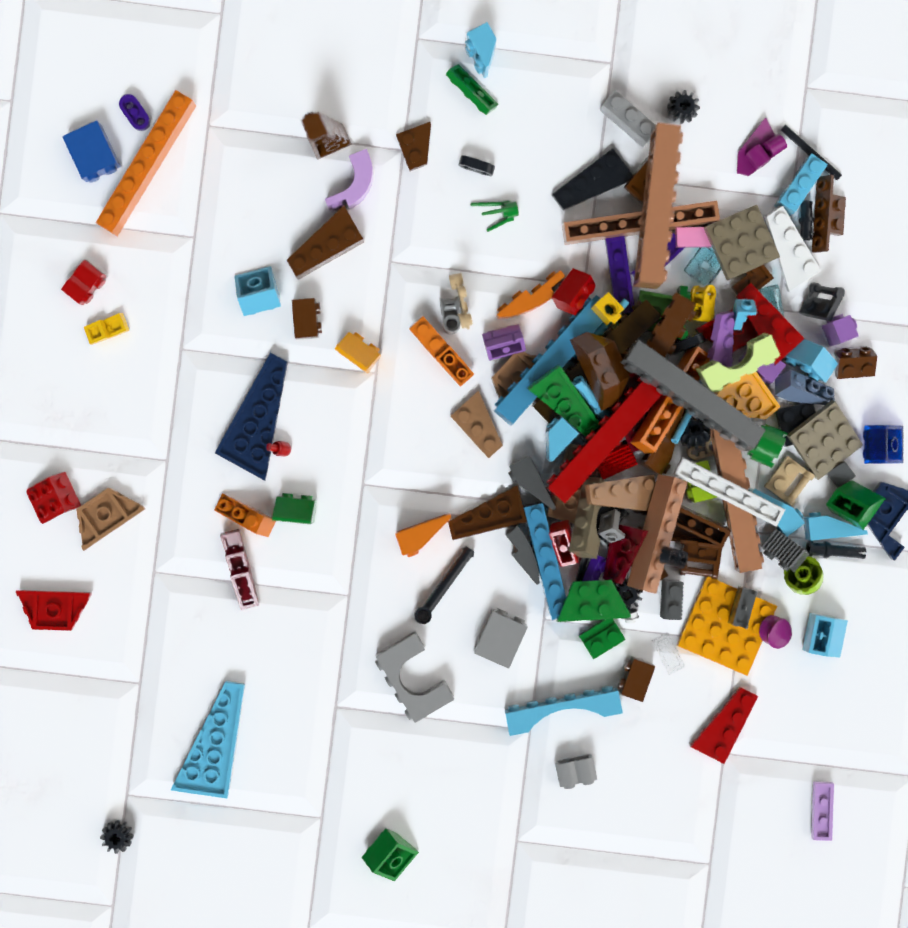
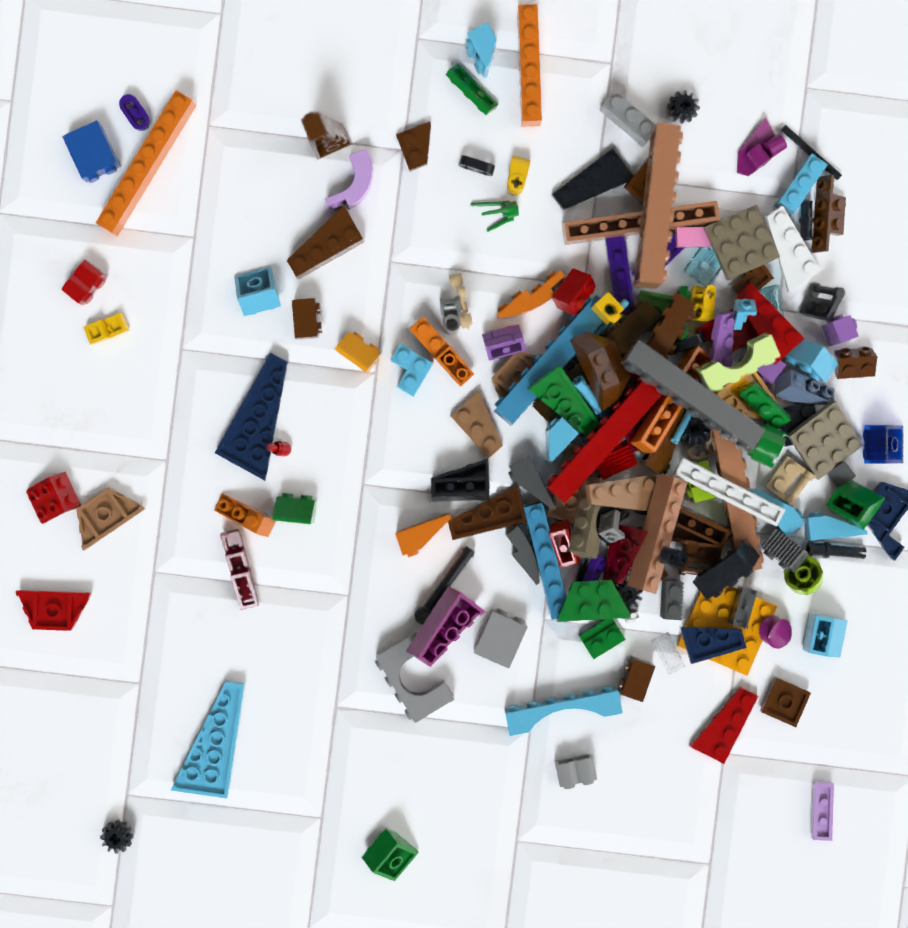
(415, 366): none -> medium azure brick
(443, 626): none -> magenta wedge
(462, 484): none -> black wedge
(517, 173): none -> yellow piece
(529, 65): none -> orange brick
(711, 642): none -> dark blue wing
(727, 570): none -> black wedge
(764, 405): none -> green plate
(785, 701): none -> reddish brown plate

